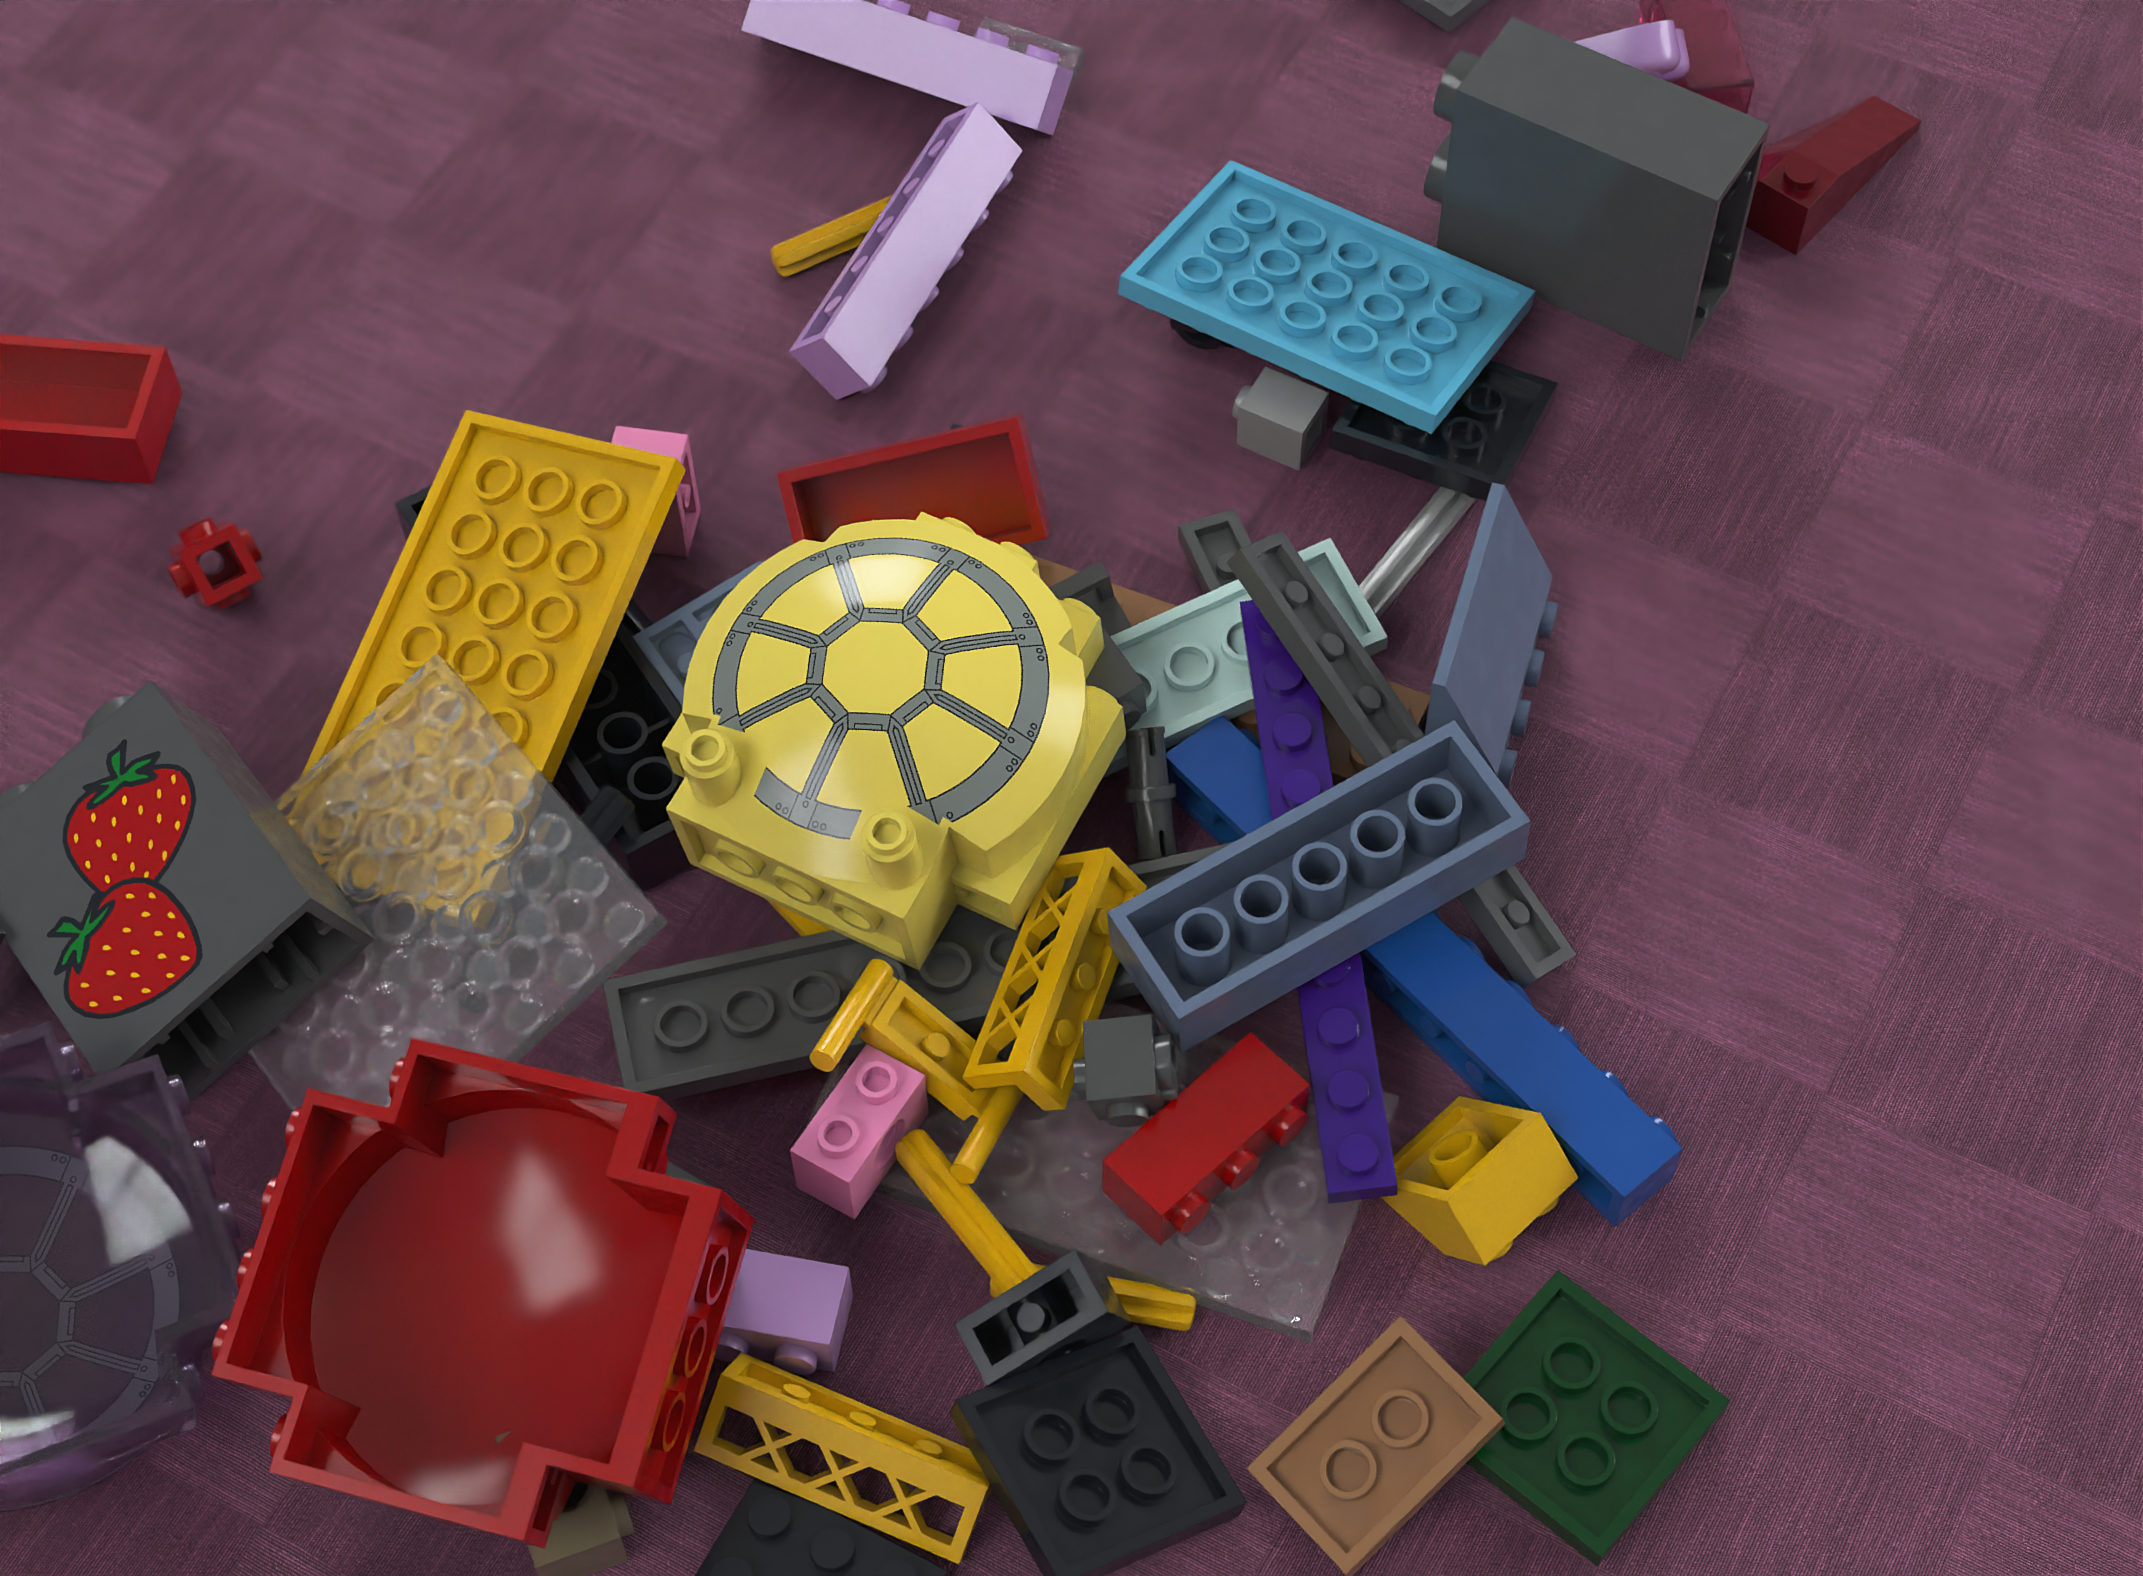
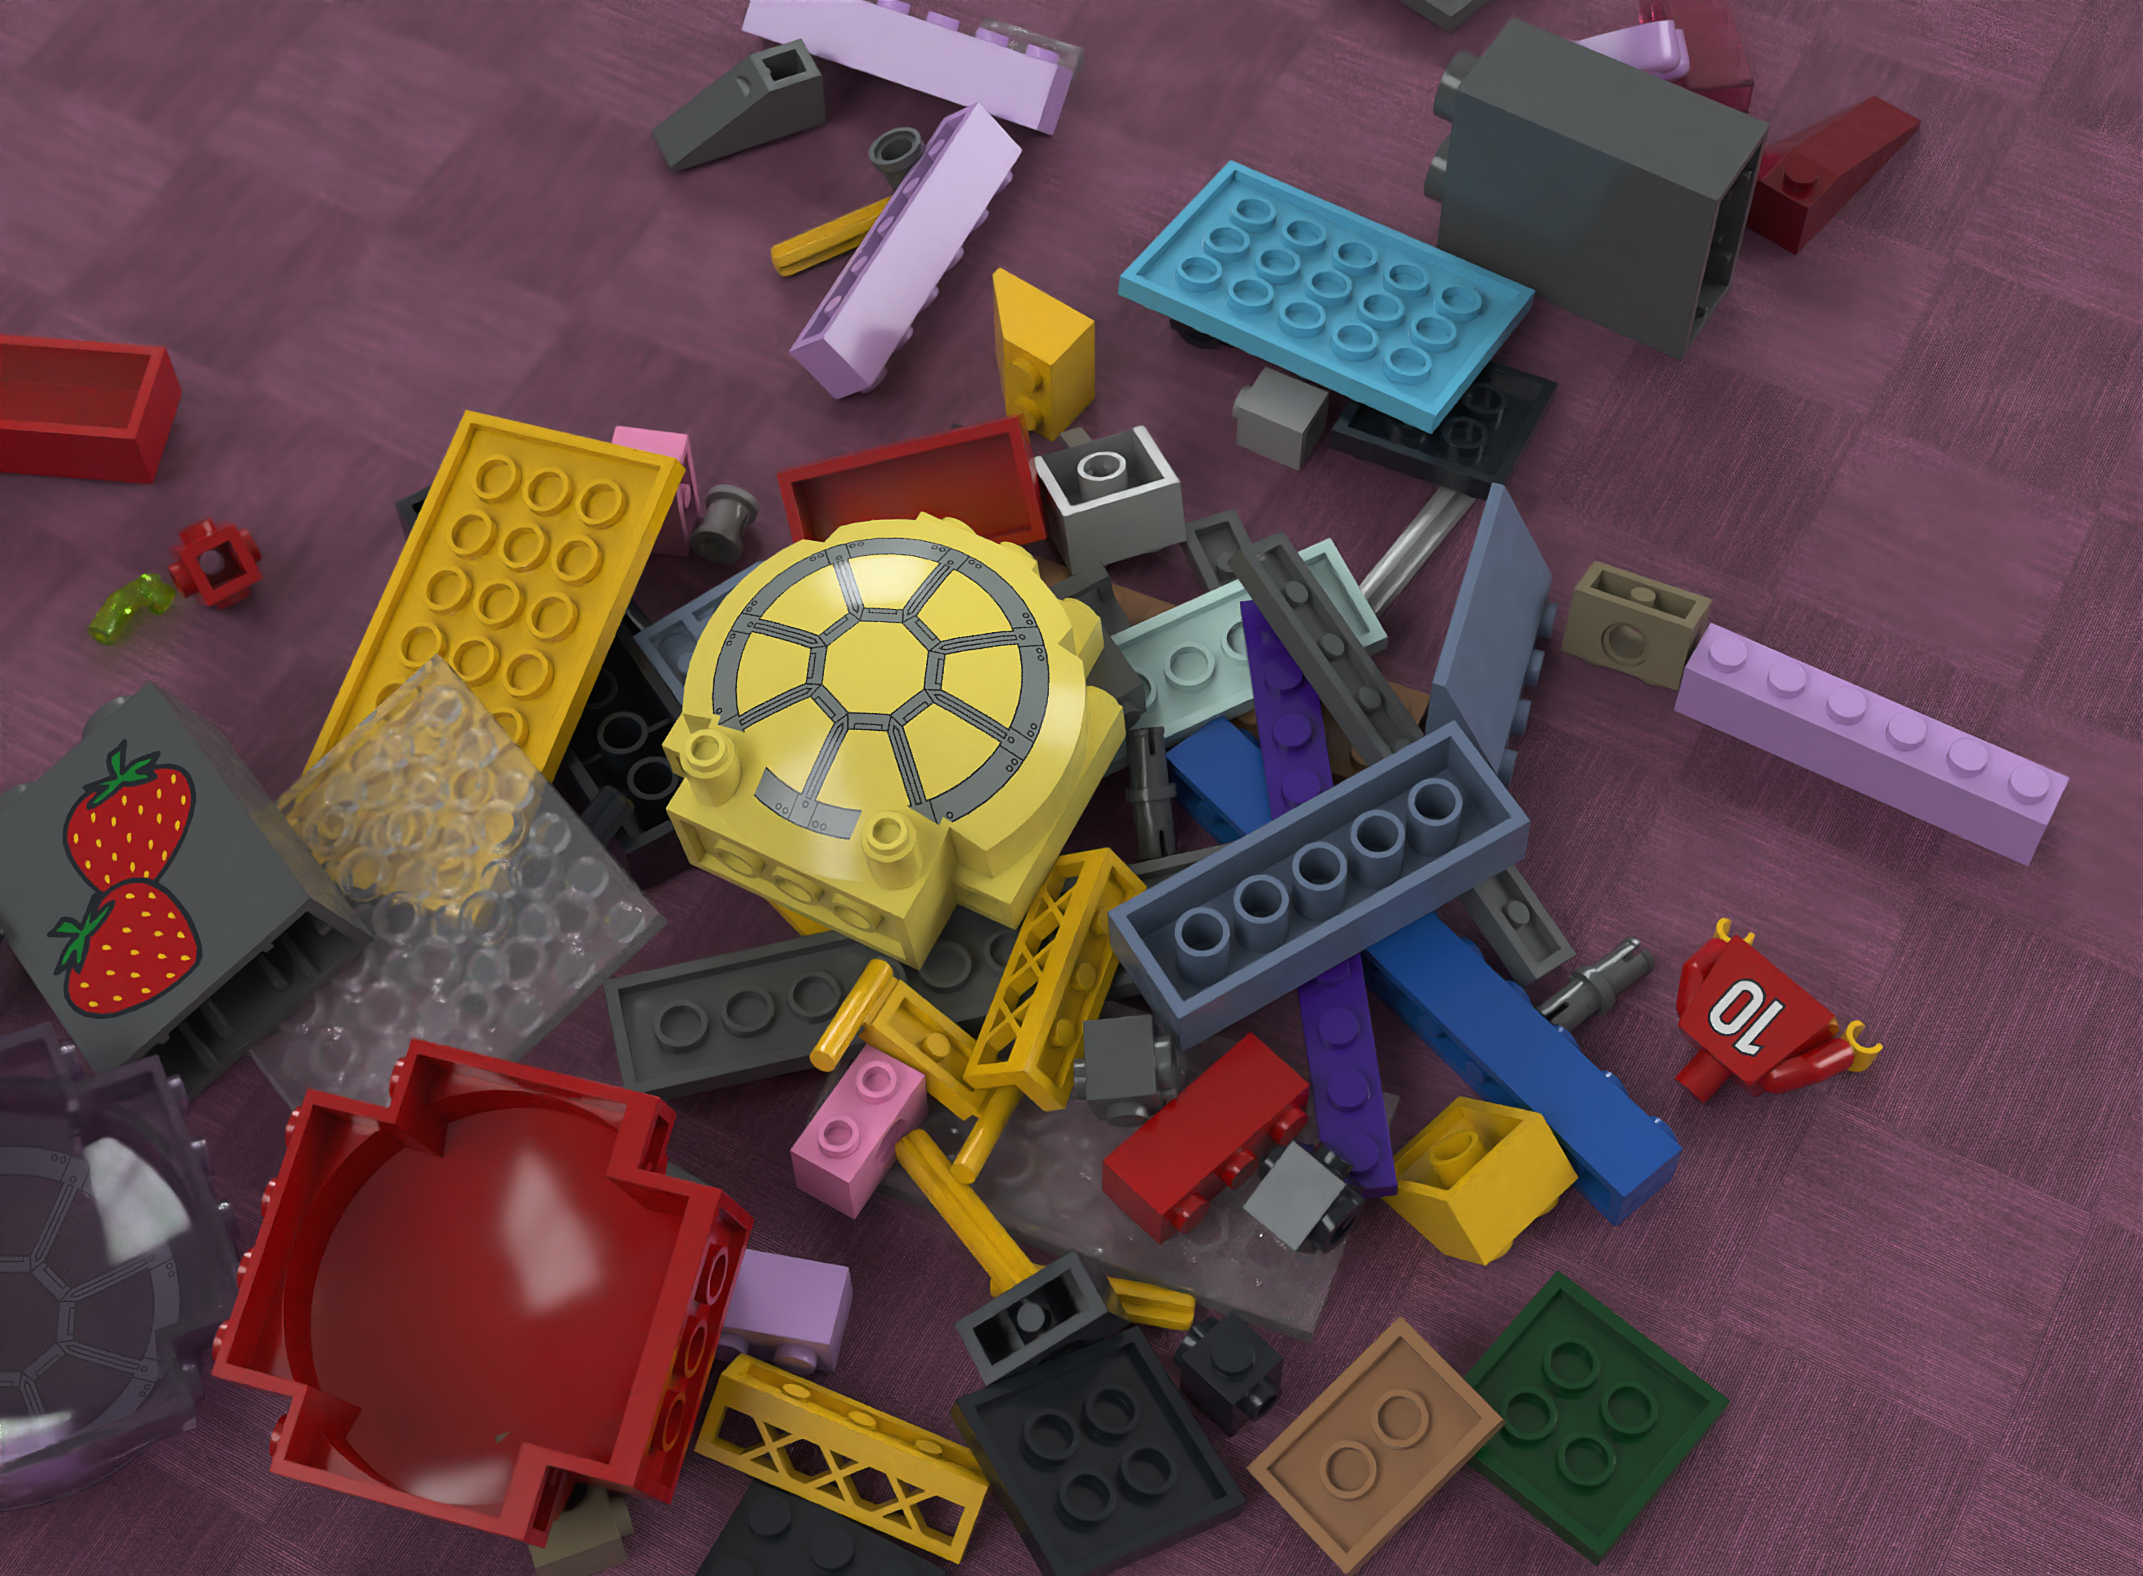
(125, 602): none -> clear neon green arm
(724, 524): none -> light grey bush
(747, 106): none -> dark grey slope
(896, 153): none -> dark grey piece
(1042, 355): none -> yellow slope
(1110, 497): none -> light grey hinge
(1229, 1372): none -> black brick
(1307, 1196): none -> brick
(1595, 987): none -> dark grey pin
(1614, 600): none -> dark tan brick
(1756, 1024): none -> red torso
(1870, 744): none -> lavender brick

